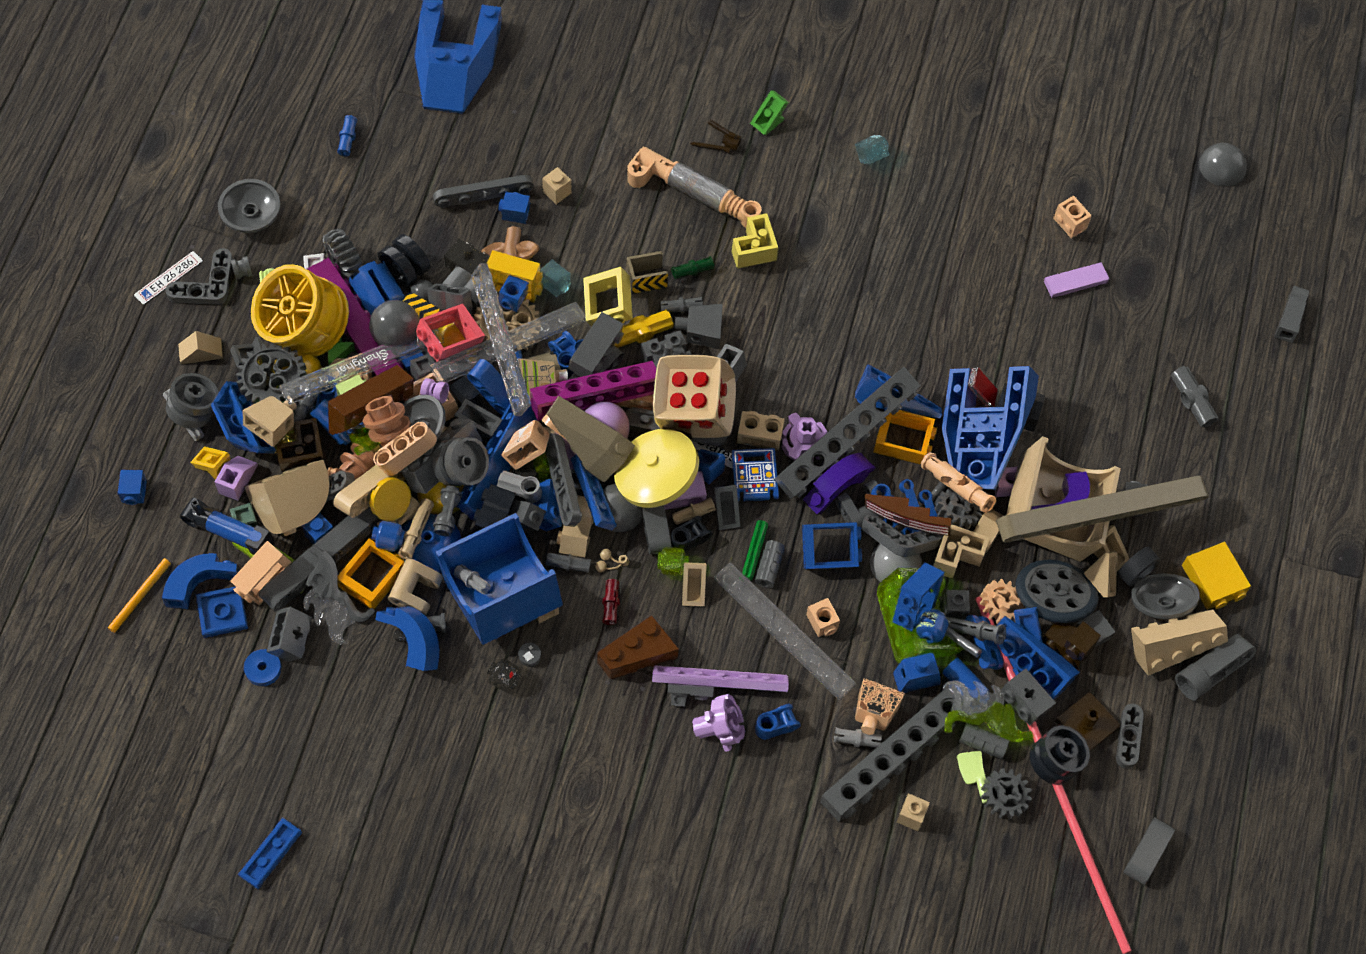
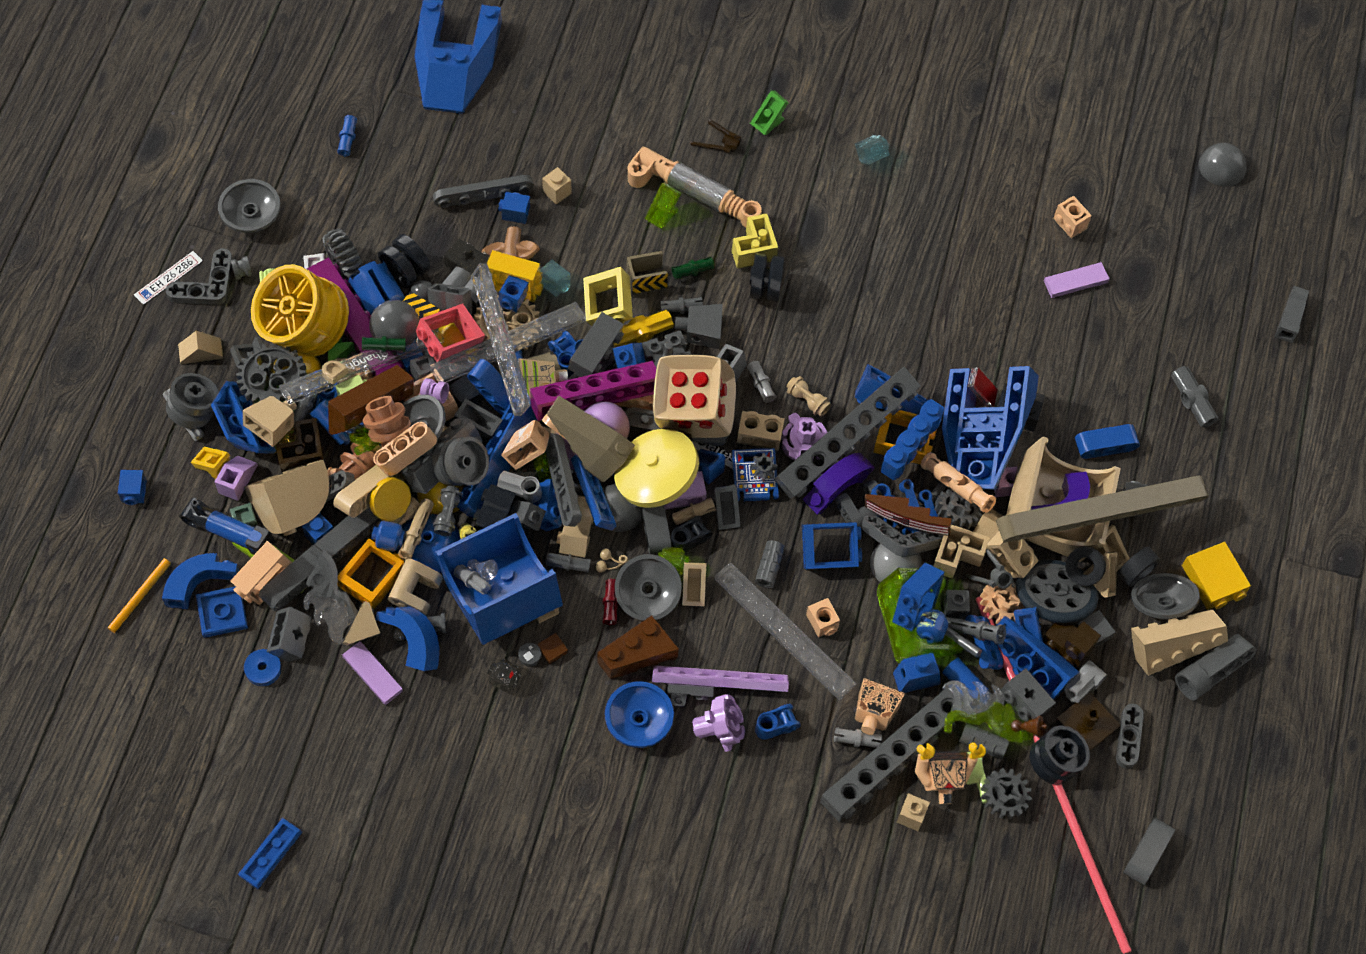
(334, 371): none -> tan tile
(363, 625): none -> tan slope
(372, 673): none -> lavender tile
(384, 344): none -> dark green pin
(466, 530): none -> light yellow pin
(487, 569): none -> clear piece
(552, 648): none -> reddish brown tile
(629, 355): none -> blue brick
(636, 701): none -> blue dish
(646, 571): none -> dark grey dish
(663, 206): none -> clear neon green slope
(755, 549): green axle -> none
(761, 381): none -> light grey pin
(766, 277): none -> black wheel
(768, 462): none -> dark grey gear
(815, 402): none -> tan piece
(912, 439): none -> blue brick
(946, 769): none -> torso
(999, 576): none -> dark grey plant
(1014, 555): none -> tan brick
(1033, 726): none -> reddish brown piece
(1072, 566): none -> black tyre
(1088, 679): none -> light grey piece
(1107, 441): none -> blue beam

